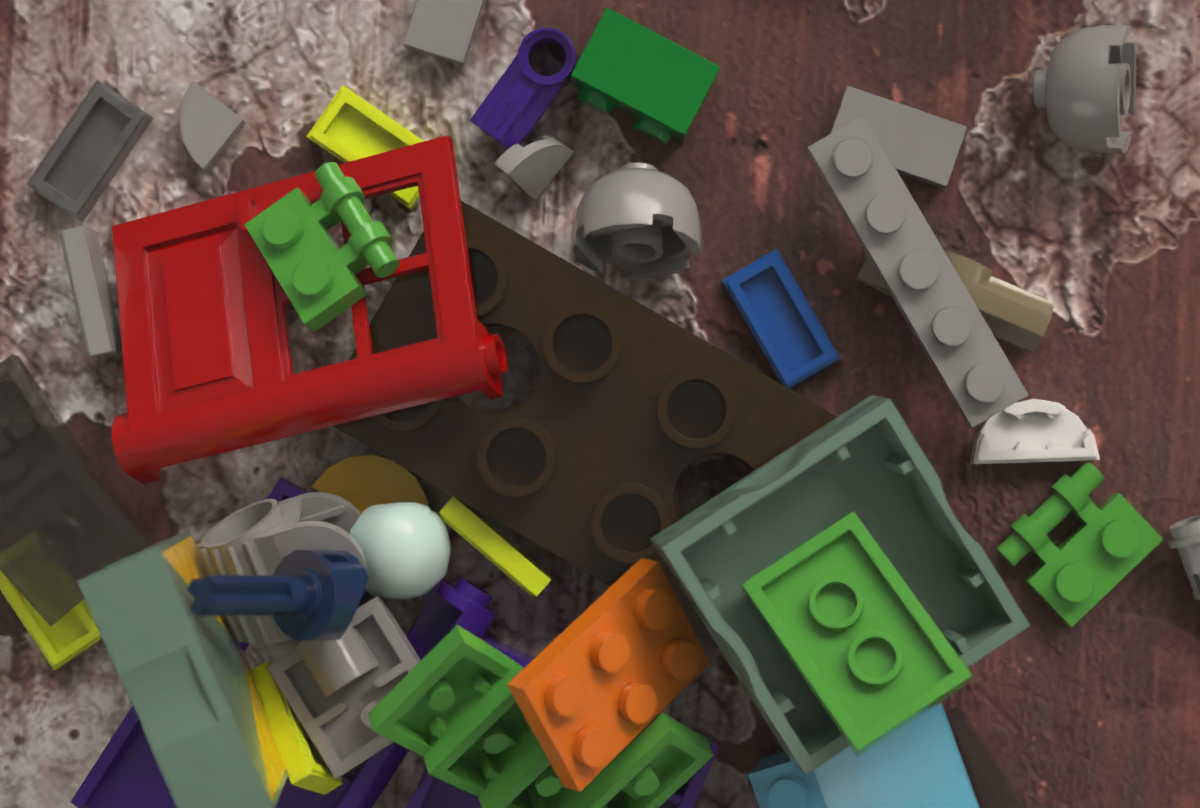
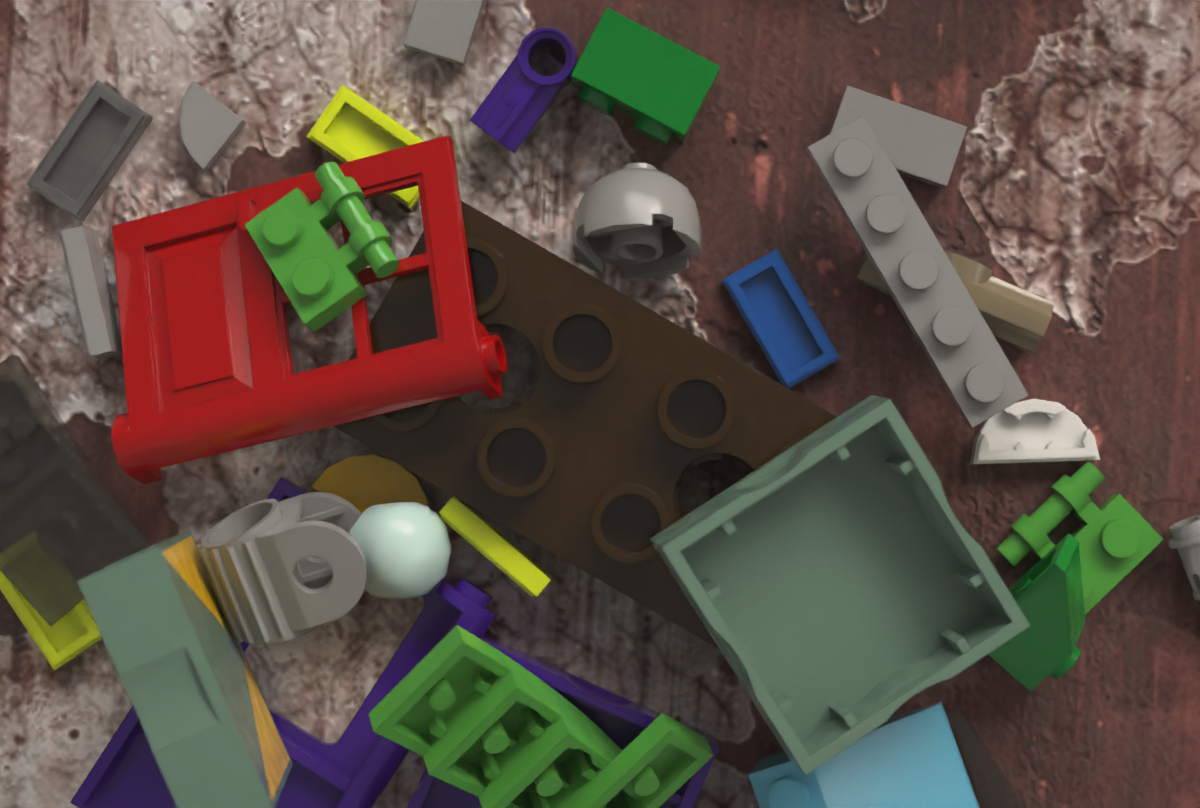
(298, 752): neon yellow tile -> none
(308, 594): dark blue piece -> none
(342, 680): light grey plate -> none
(534, 165): light grey tile -> none
(609, 674): orange plate -> none
(856, 633): bright green plate -> none
(1054, 608): none -> green slope
(1090, 88): light grey cylinder -> none

